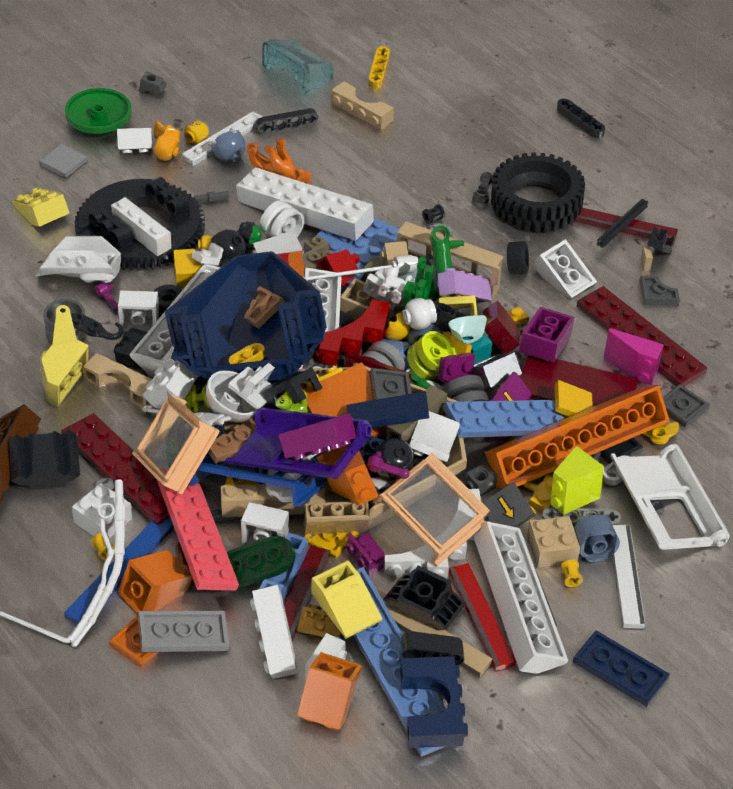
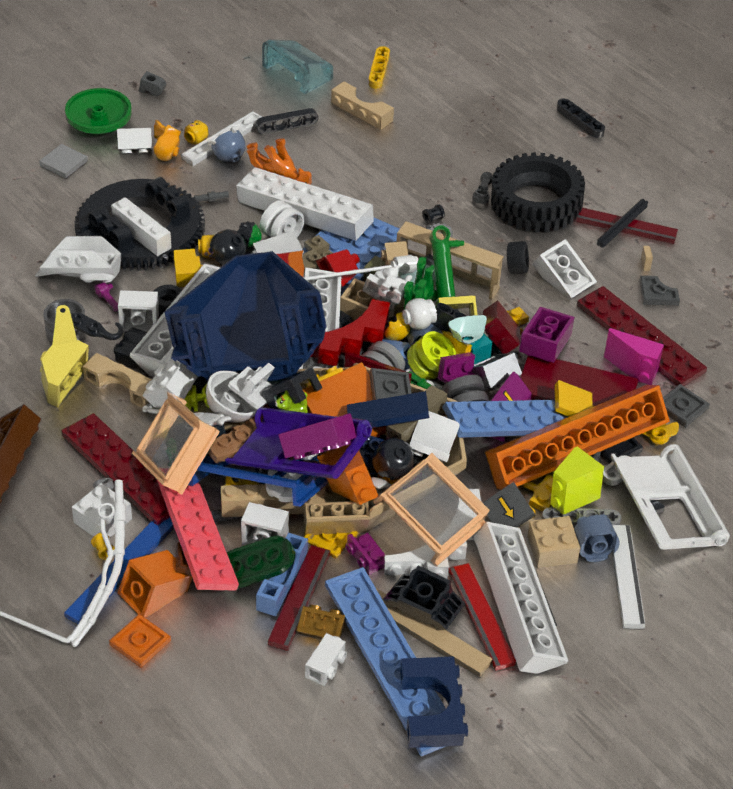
(41, 206): light yellow slope -> none
(44, 459): black slope -> none
(183, 631): light grey plate -> none
(209, 256): white bracket -> none
(251, 353): yellow plate -> none
(263, 307): medium nougat wing -> none
(275, 632): white brick -> none
(329, 690): orange slope -> none
(345, 599): light yellow slope -> none
(377, 464): magenta piece -> none
(432, 645): black beam -> none
(458, 283): lavender brick -> none
(481, 478): dark grey brick -> none
(571, 573): yellow bush -> none
(621, 668): dark blue tile -> none
(658, 240): black hinge -> none

